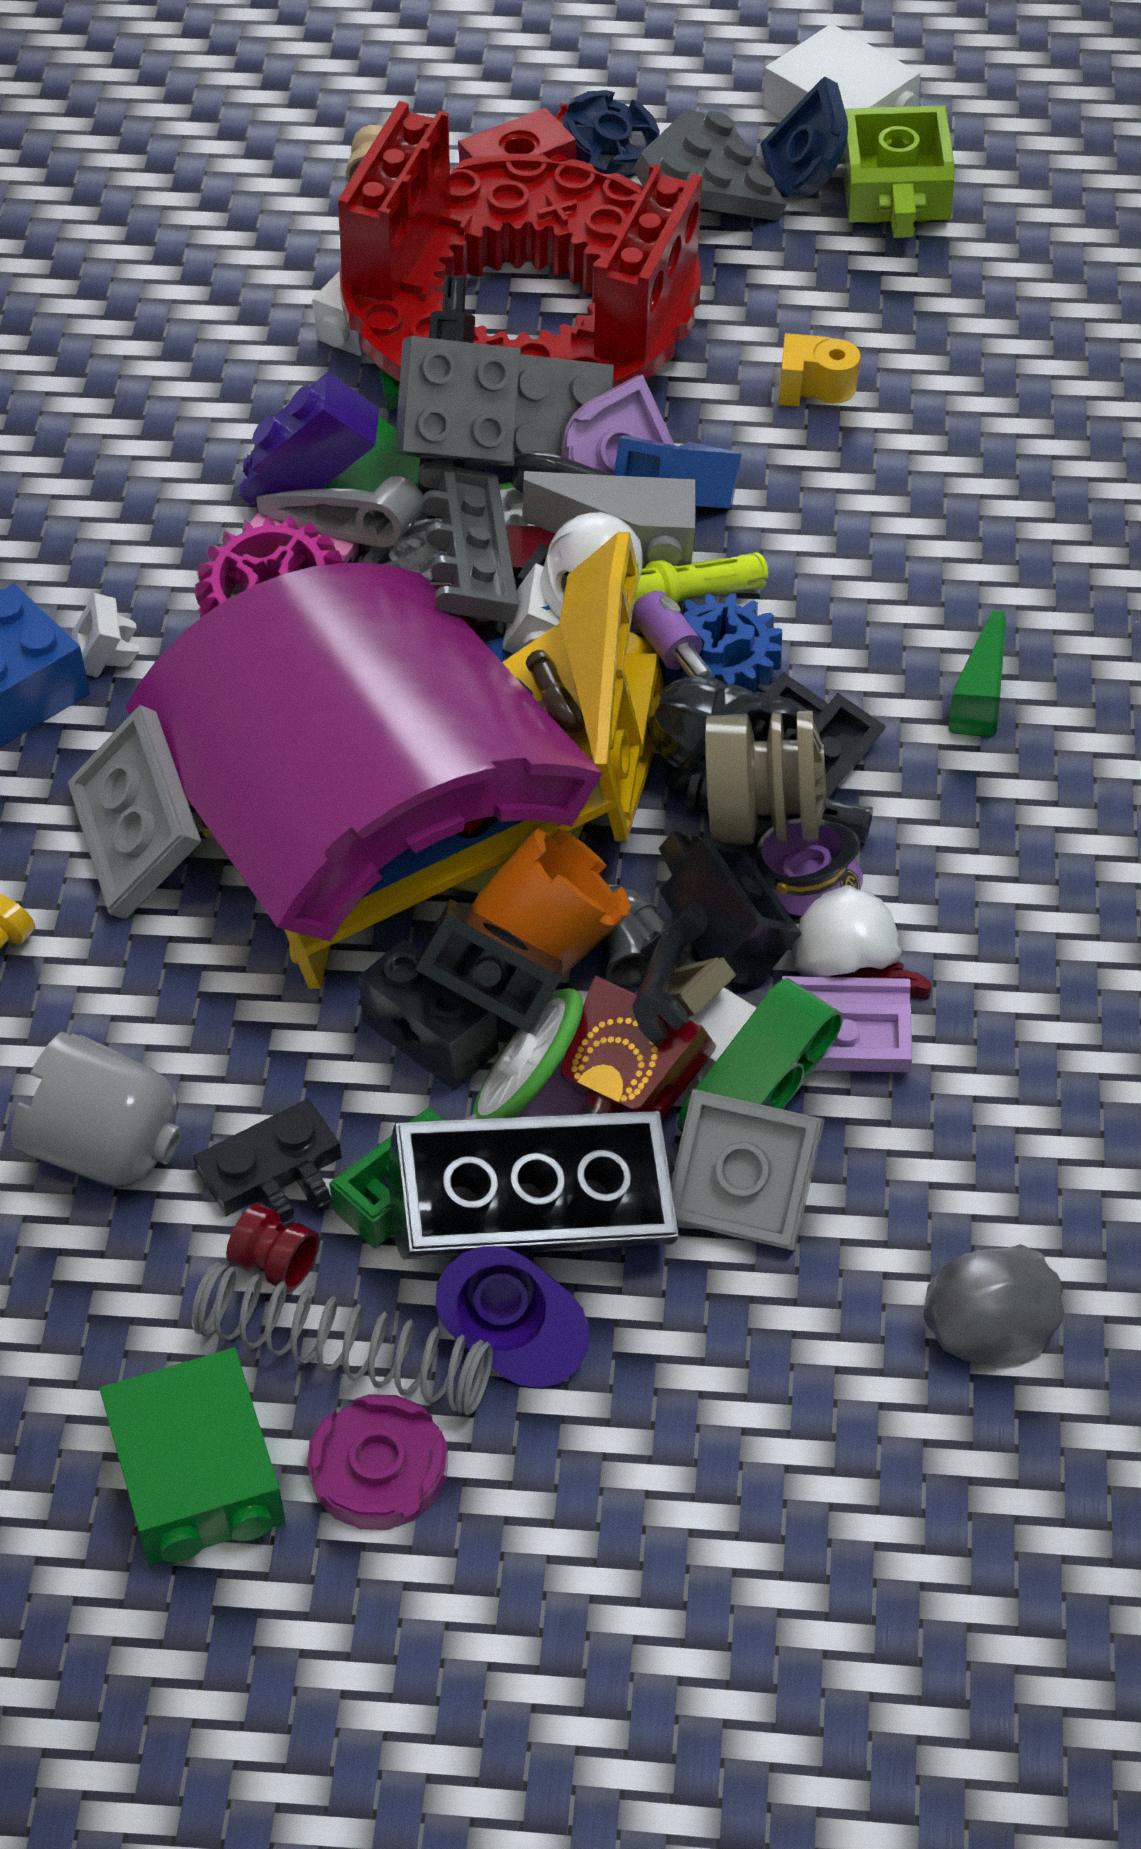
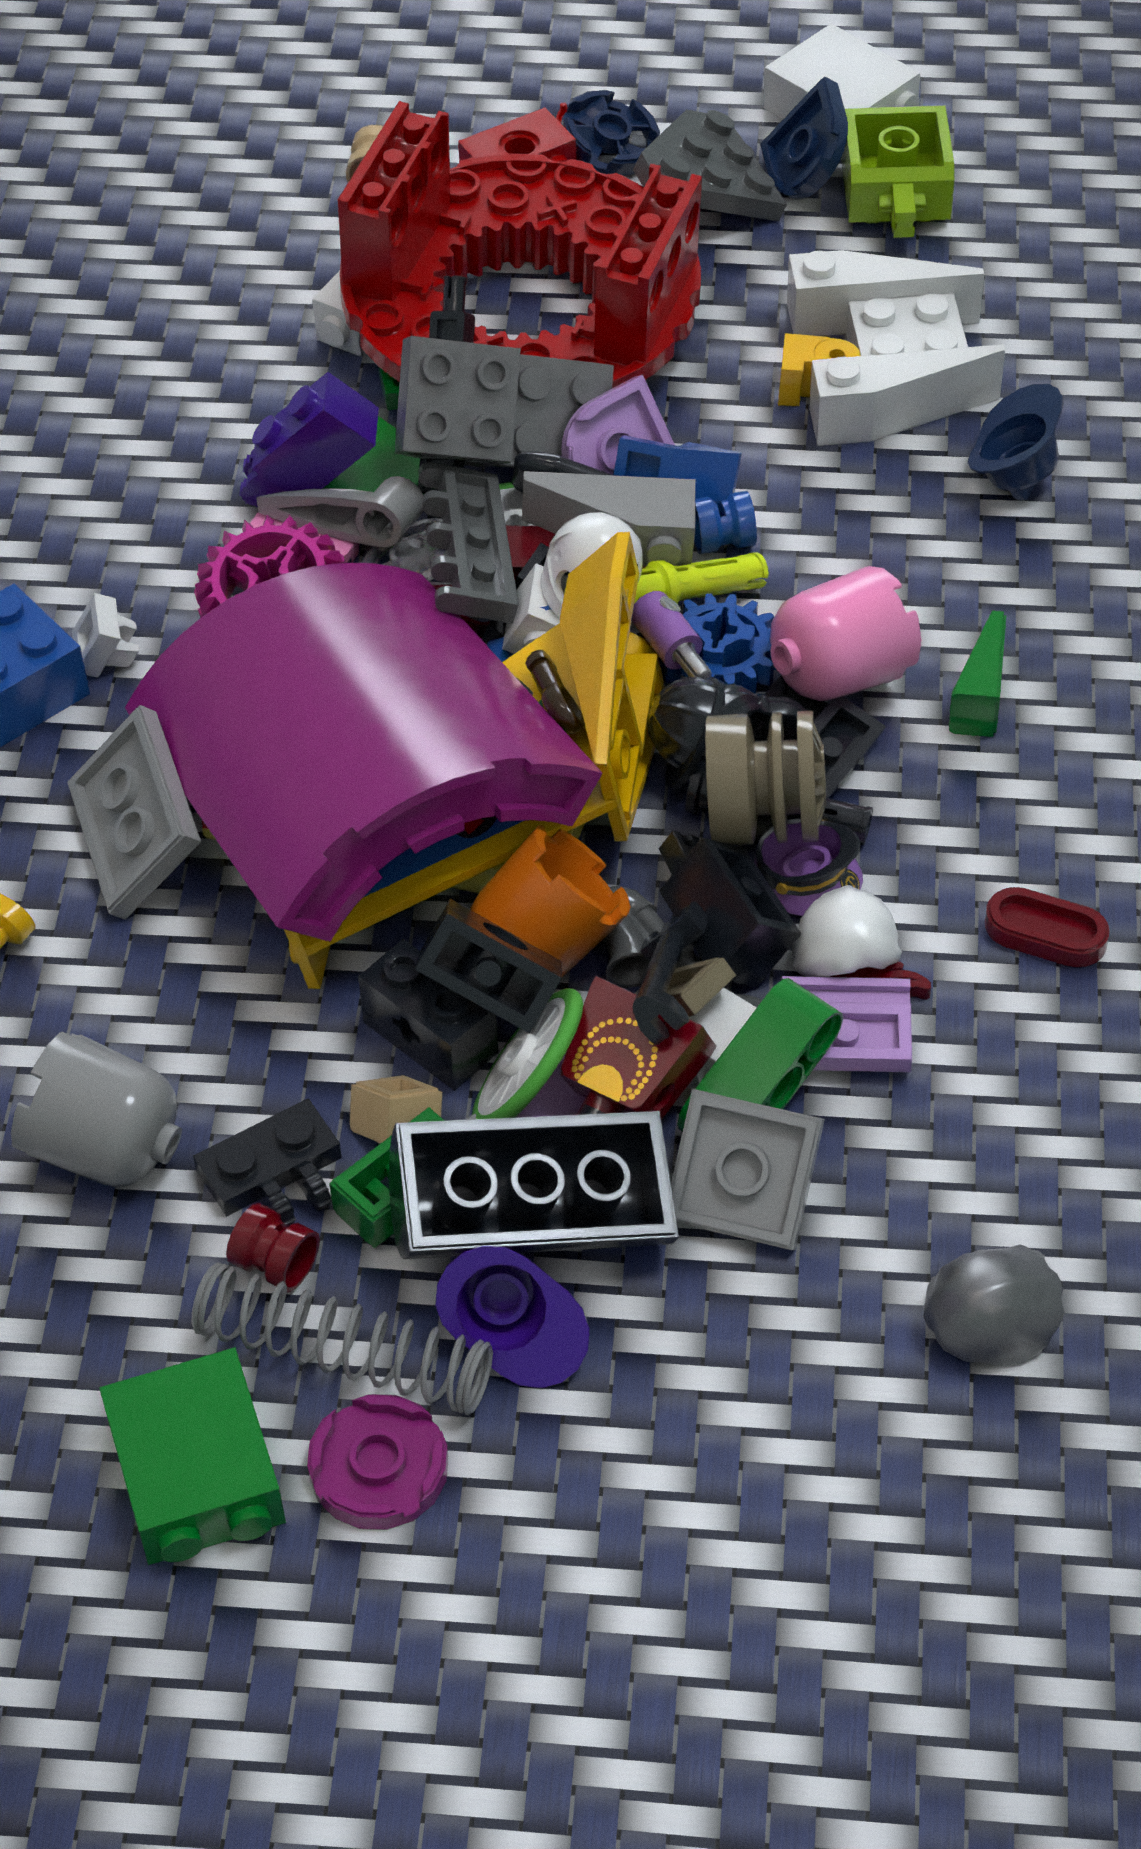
(387, 1101): none -> tan slope
(724, 522): none -> blue wheel
(845, 636): none -> bright pink cylinder
(909, 339): none -> white wedge
(1019, 440): none -> dark blue piece
(1046, 927): none -> dark red tile

